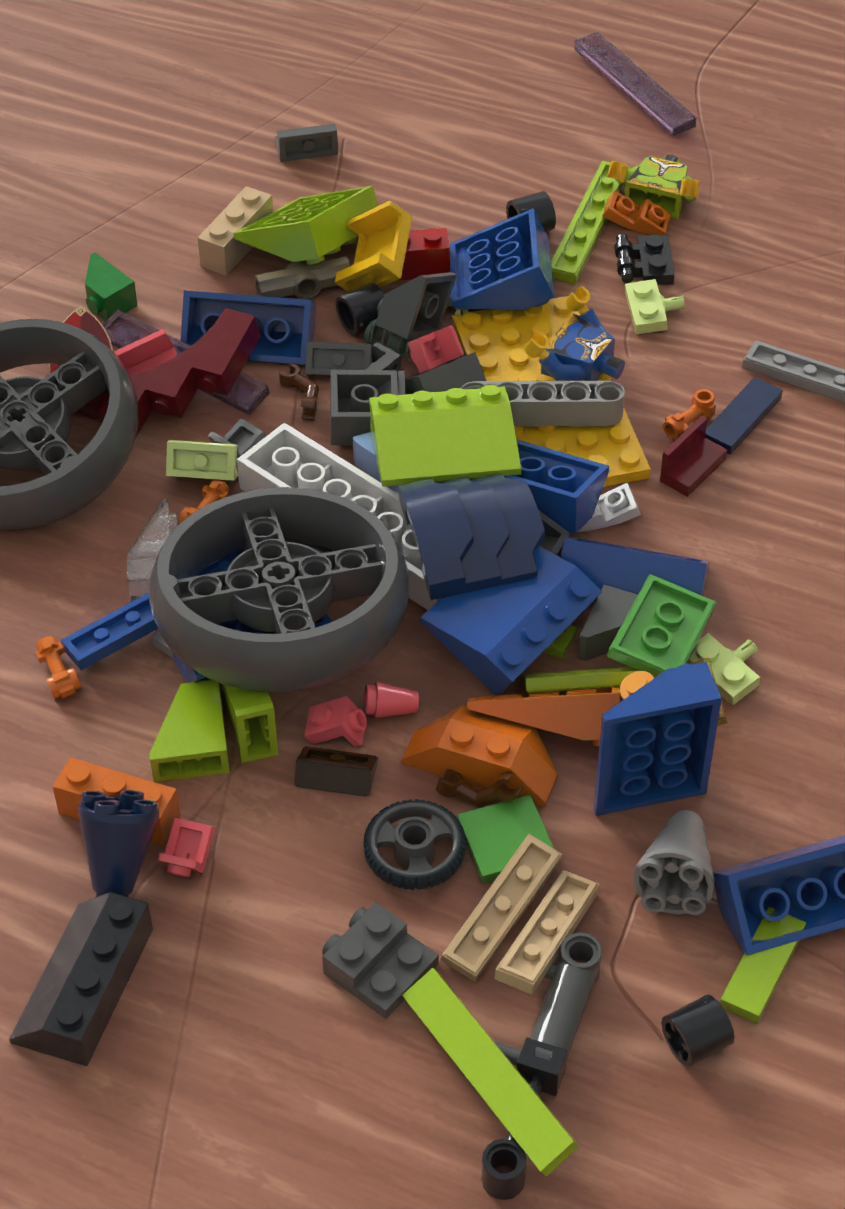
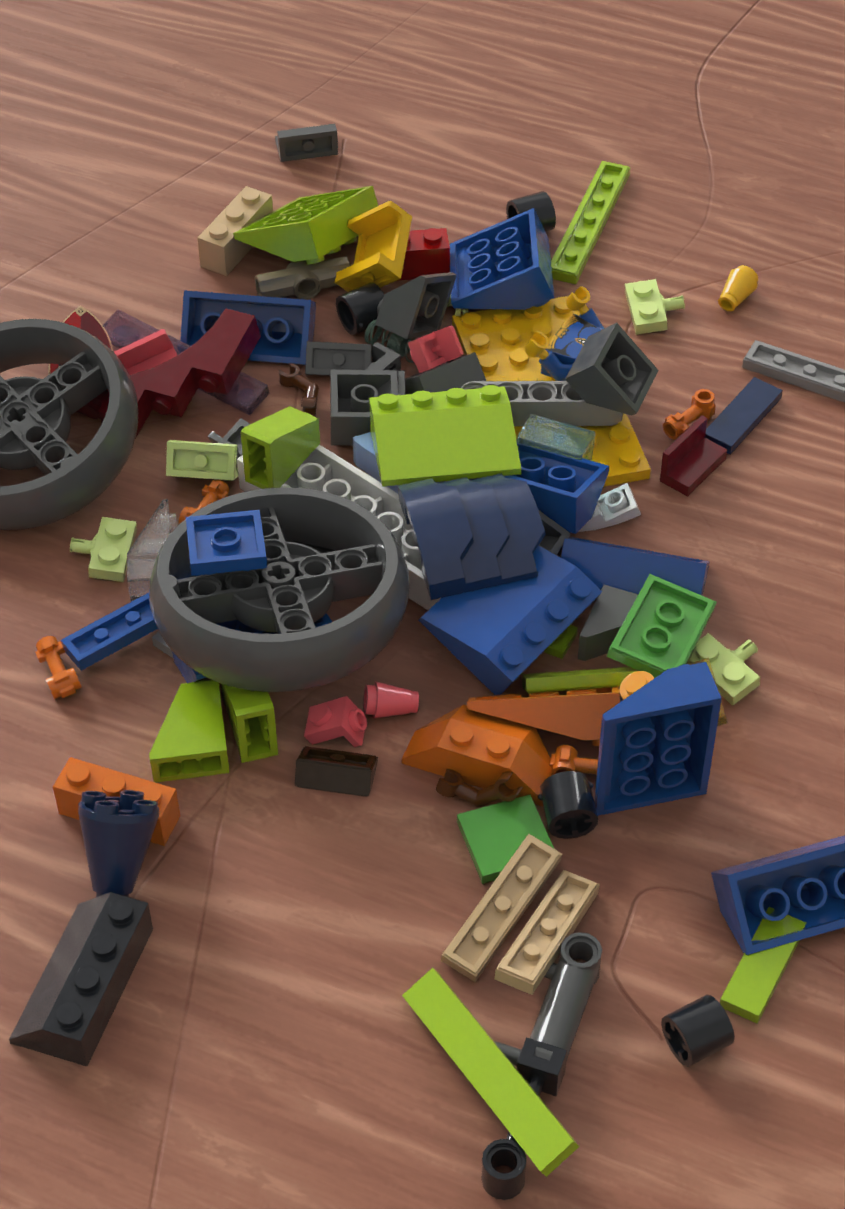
(108, 288): green slope -> none
(108, 548): none -> yellowish green plate
(187, 848): coral bracket -> none
(226, 542): none -> blue plate
(278, 446): none -> lime slope
(377, 959): dark grey plate -> none
(414, 829): dark grey wheel -> none
(557, 437): none -> clear light blue panel
(567, 759): none -> orange bar
(568, 804): none -> black piece
(612, 371): none -> dark grey slope
(635, 84): clear purple plate -> none
(645, 219): orange slope -> none
(653, 257): black plate -> none
(657, 180): torso -> none
(677, 868): light grey cone -> none
(739, 285): none -> yellow cone

